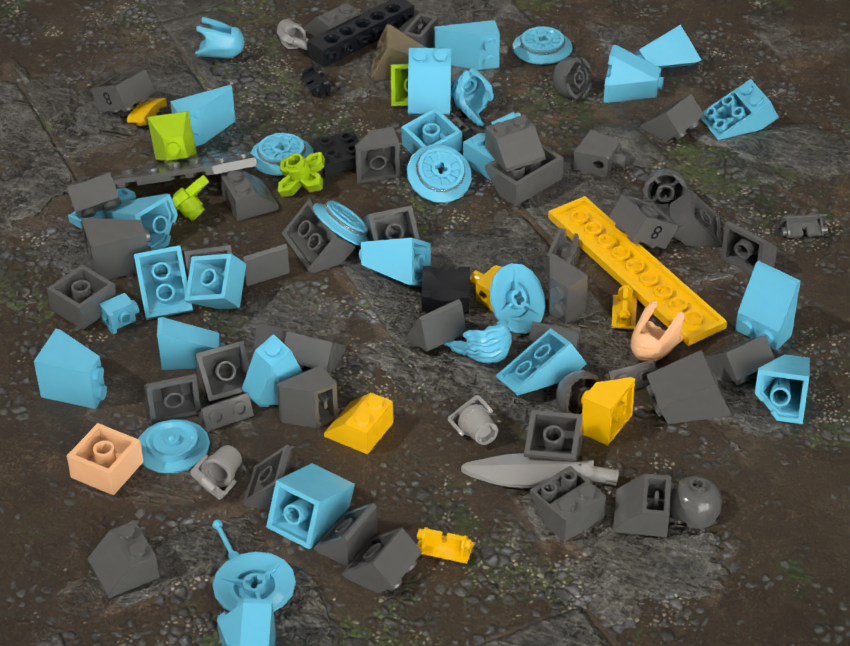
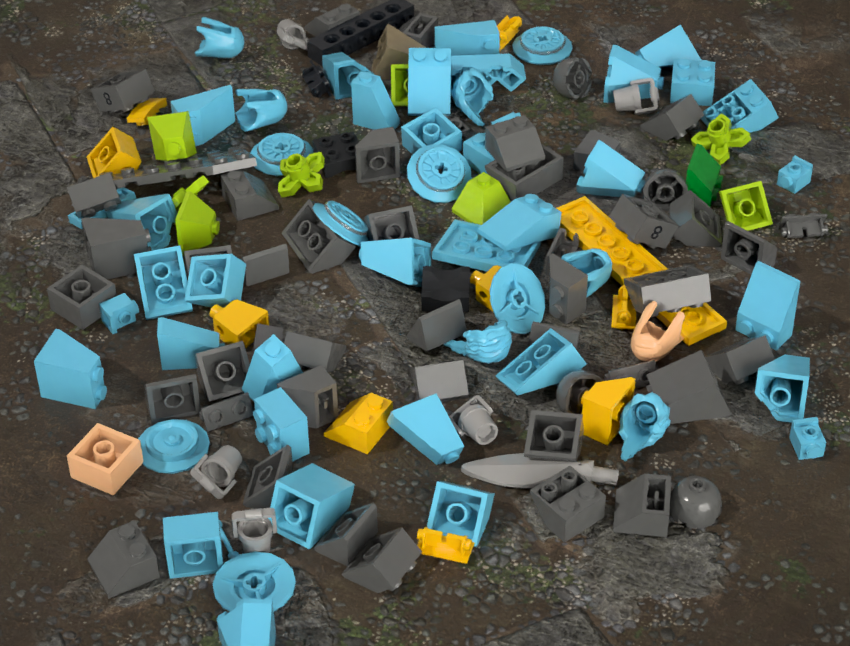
(113, 154): none -> yellow slope
(193, 544): none -> medium azure brick
(195, 224): none -> lime slope
(238, 321): none -> yellow torso
(255, 529): none -> light grey piece
(260, 108): none -> medium azure hair
(281, 423): none -> medium azure brick
(340, 72): none -> medium azure slope
(372, 103): none -> medium azure slope
(428, 429): none -> medium azure slope
(445, 379): none -> slope
(460, 510): none -> medium azure slope
(468, 248): none -> medium azure plate
(480, 199): none -> lime slope
(493, 67): none -> medium azure brick
(508, 29): none -> yellow hinge
(522, 223): none -> medium azure slope
(594, 263): none -> medium azure hair
(610, 174): none -> medium azure slope
(629, 97): none -> light grey piece
(642, 423): none -> medium azure hair
(670, 289): none -> slope
(693, 78): none -> medium azure brick
(704, 175): none -> green slope
(721, 137): none -> lime plant
(746, 206): none -> lime slope
(795, 175): none -> medium azure brick
(807, 438): none -> medium azure brick

